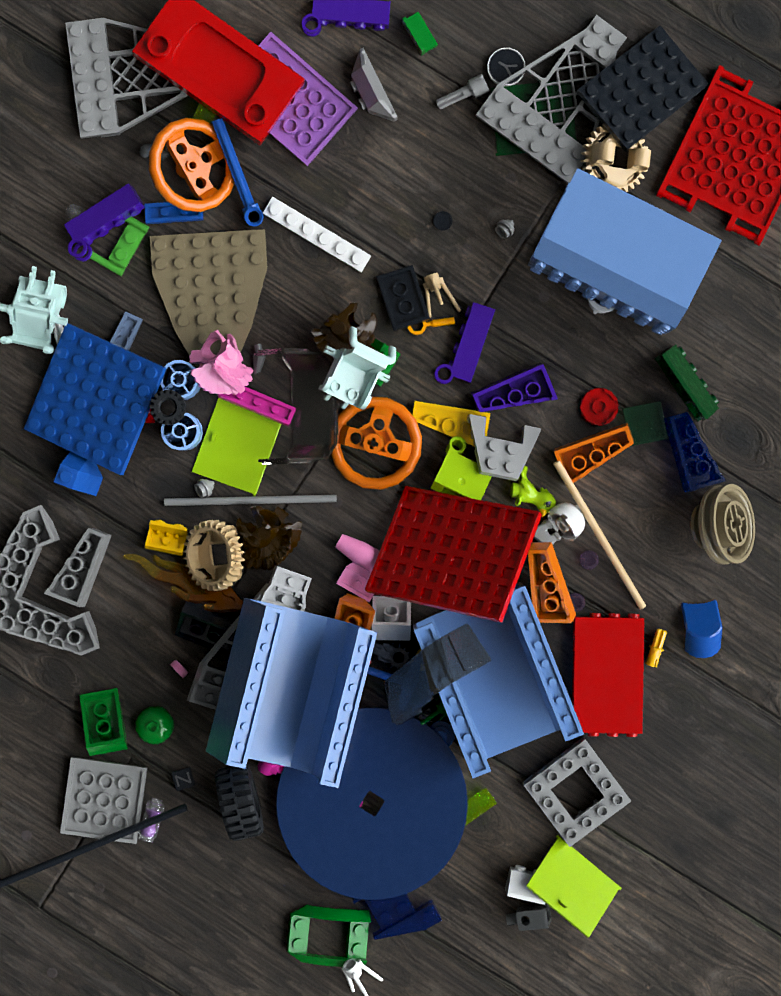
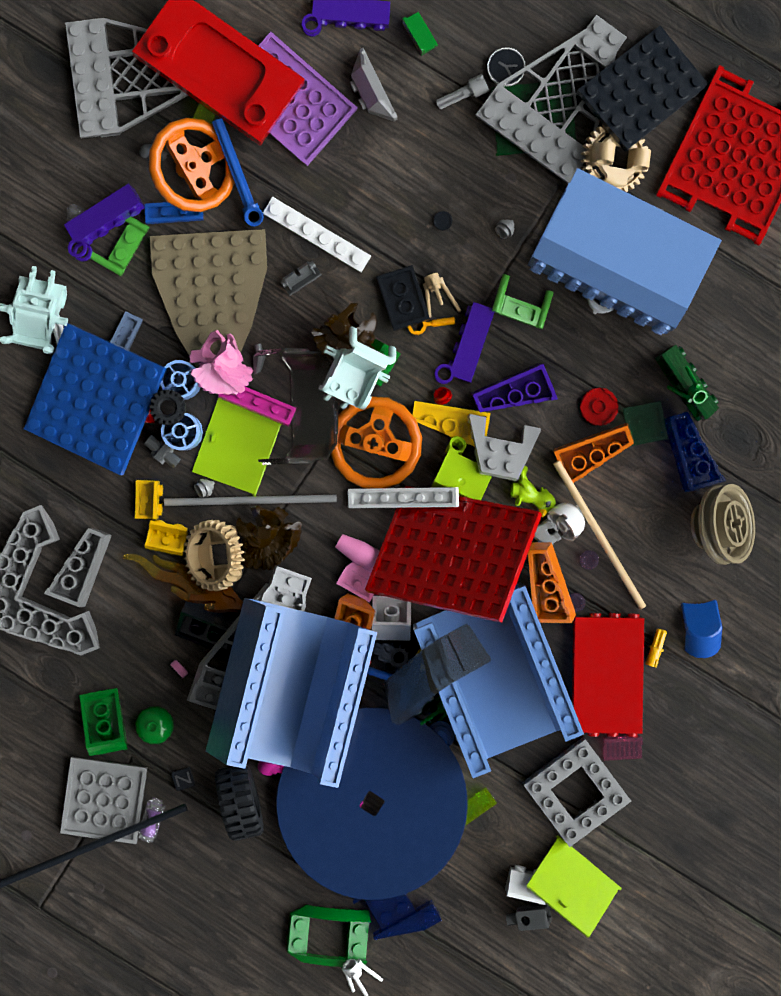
(79, 474): blue slope -> none
(147, 499): none -> yellow bracket
(162, 452): none -> dark grey axle
(307, 273): none -> dark grey hinge
(403, 497): none -> white plate
(442, 395): none -> red plate
(520, 310): none -> bright green plate
(622, 747): none -> clear pink panel
(695, 392): none -> green plant

